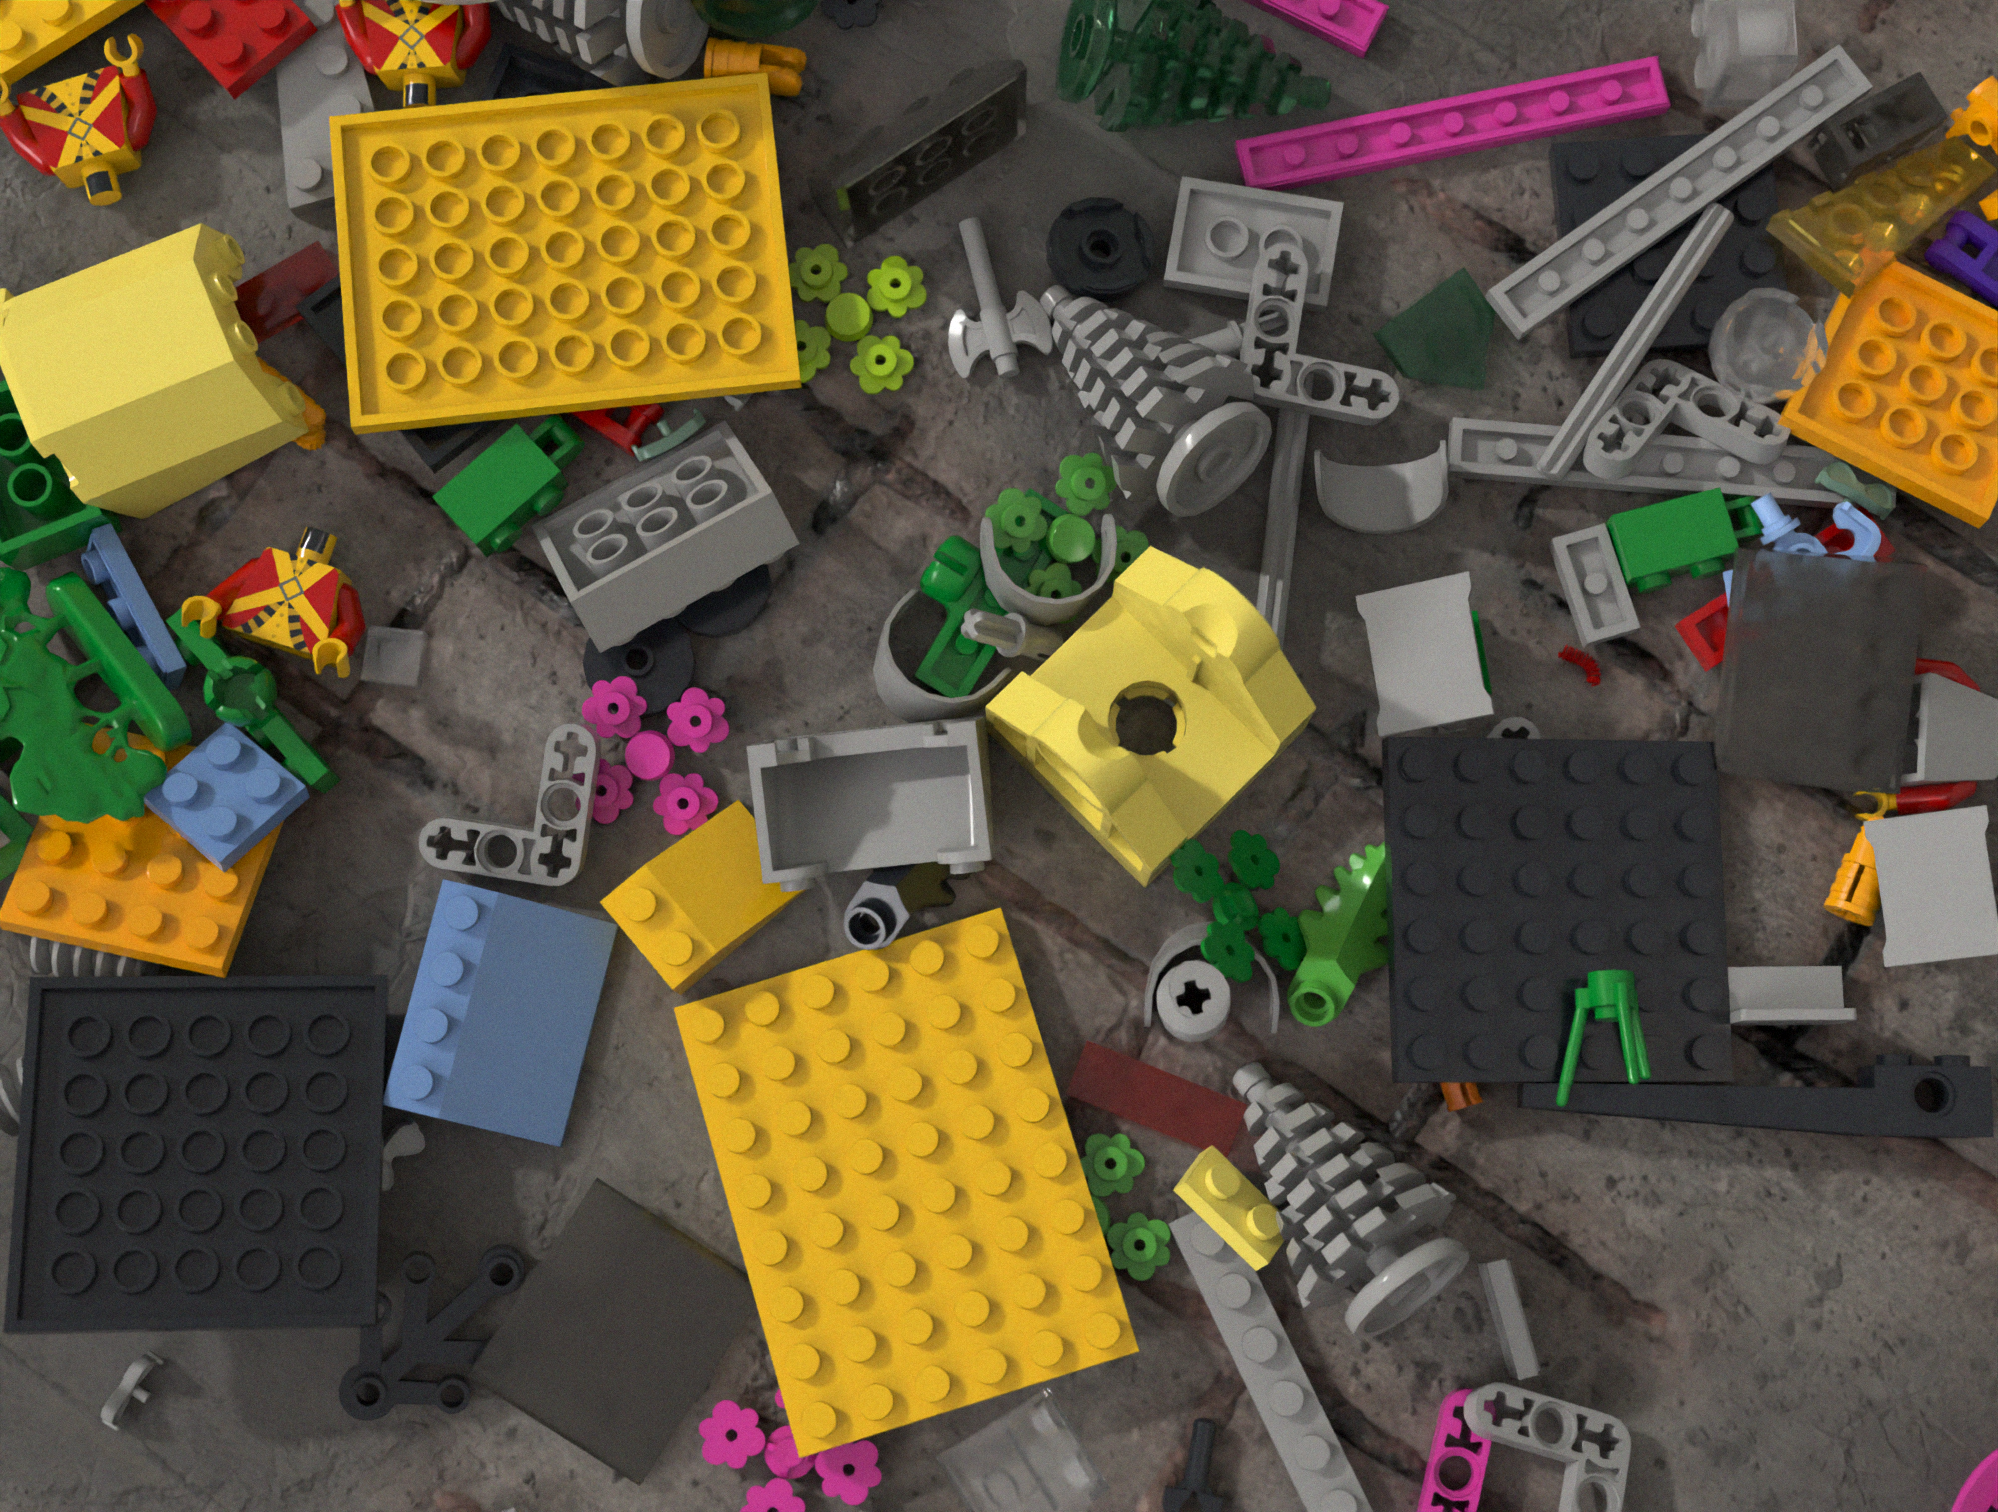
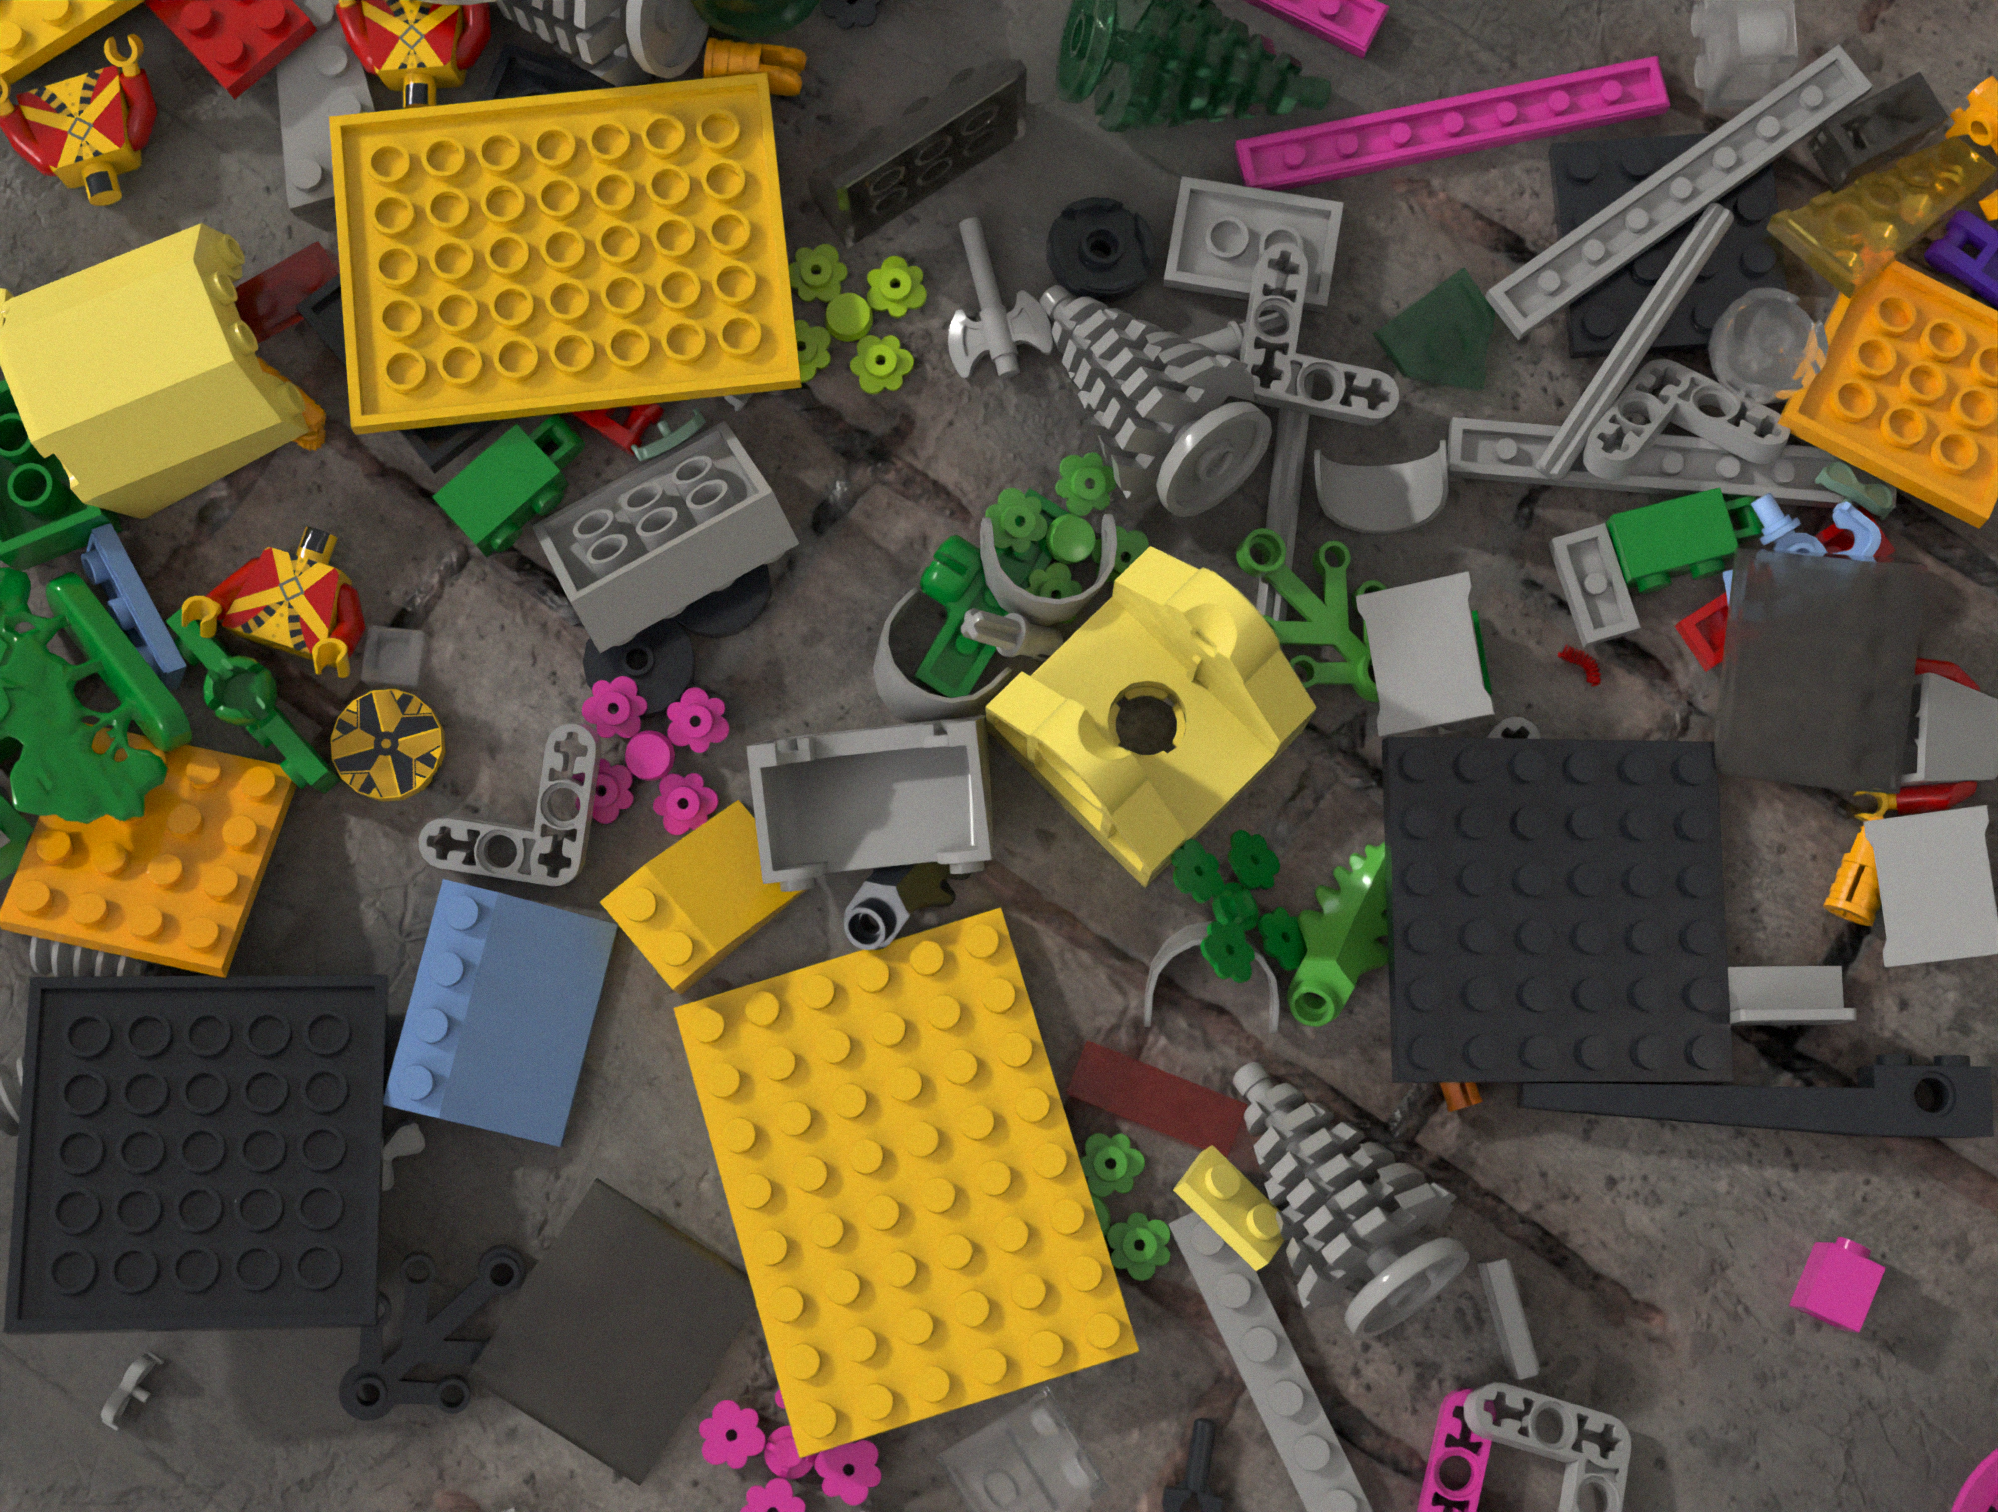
(226, 796): medium blue plate -> none
(387, 745): none -> tile
(1208, 984): light grey piece -> none
(1326, 621): none -> bright green plant
(1614, 1000): green plant -> none
(1838, 1284): none -> dark pink brick

